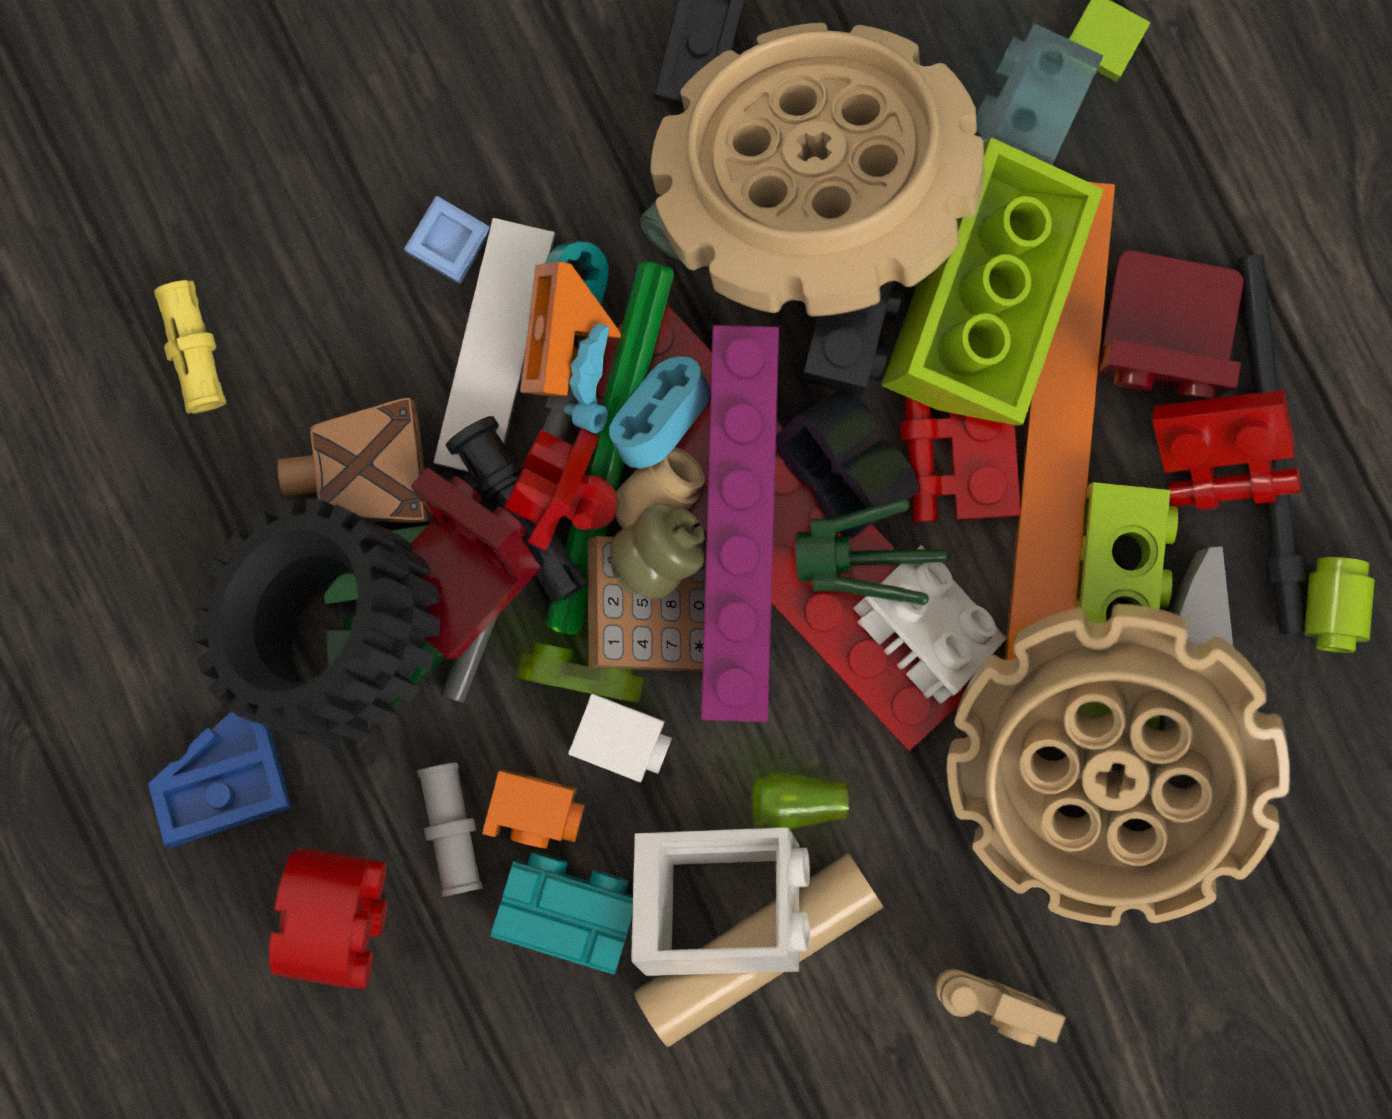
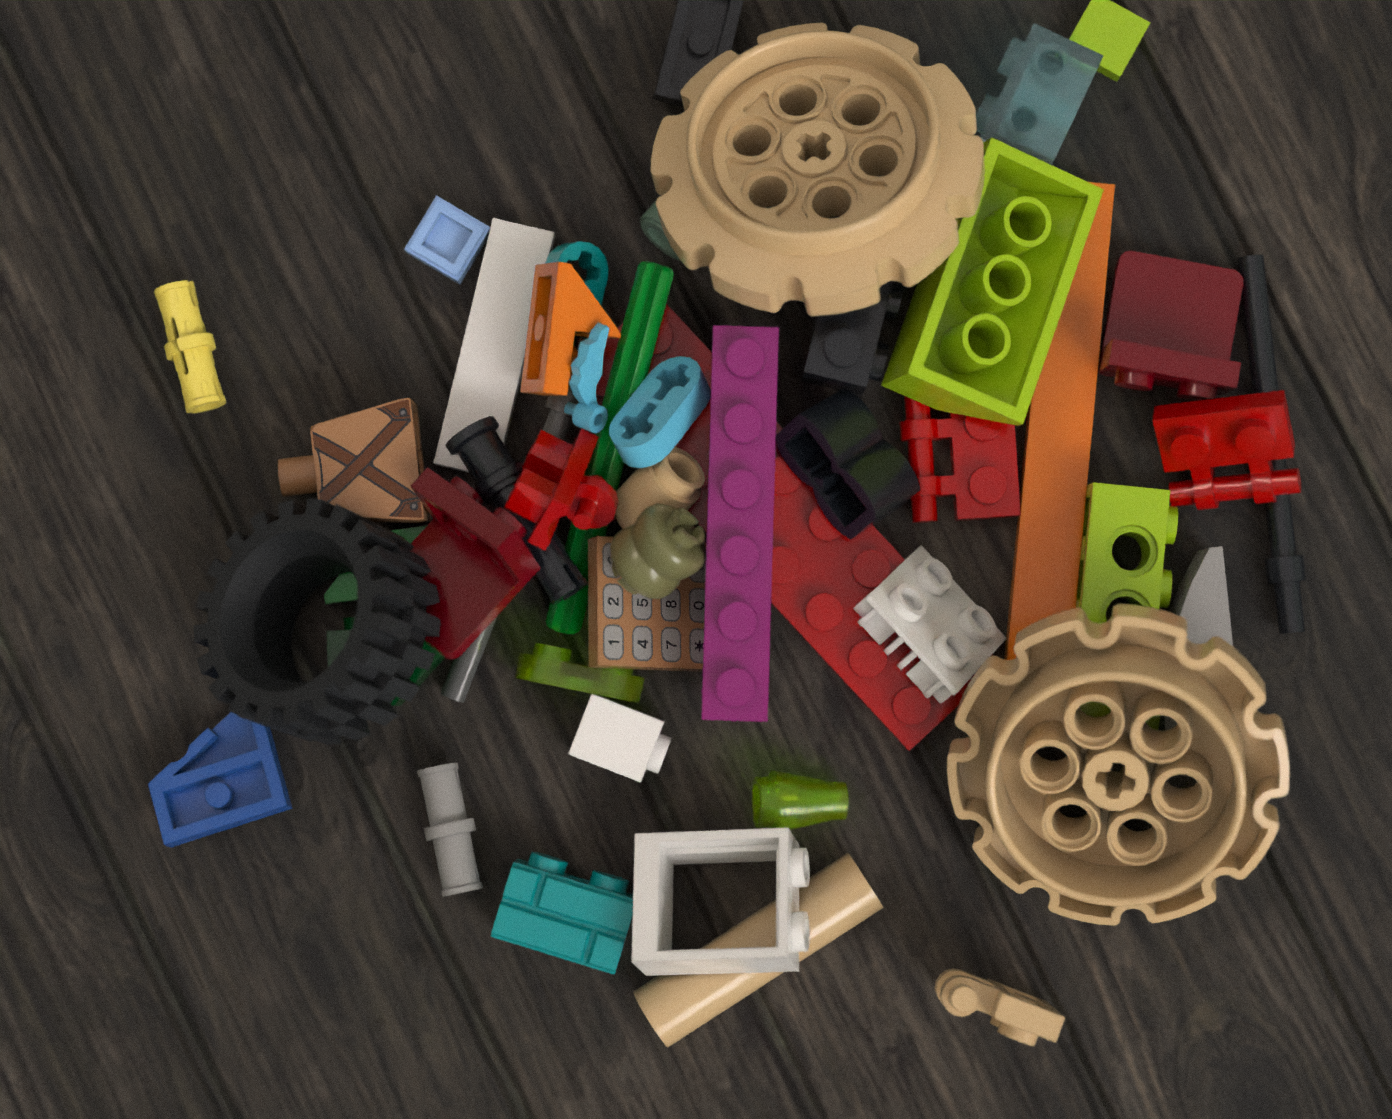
(327, 916): red brick -> none
(533, 809): orange brick -> none
(825, 556): dark green plant -> none
(1339, 604): lime brick -> none

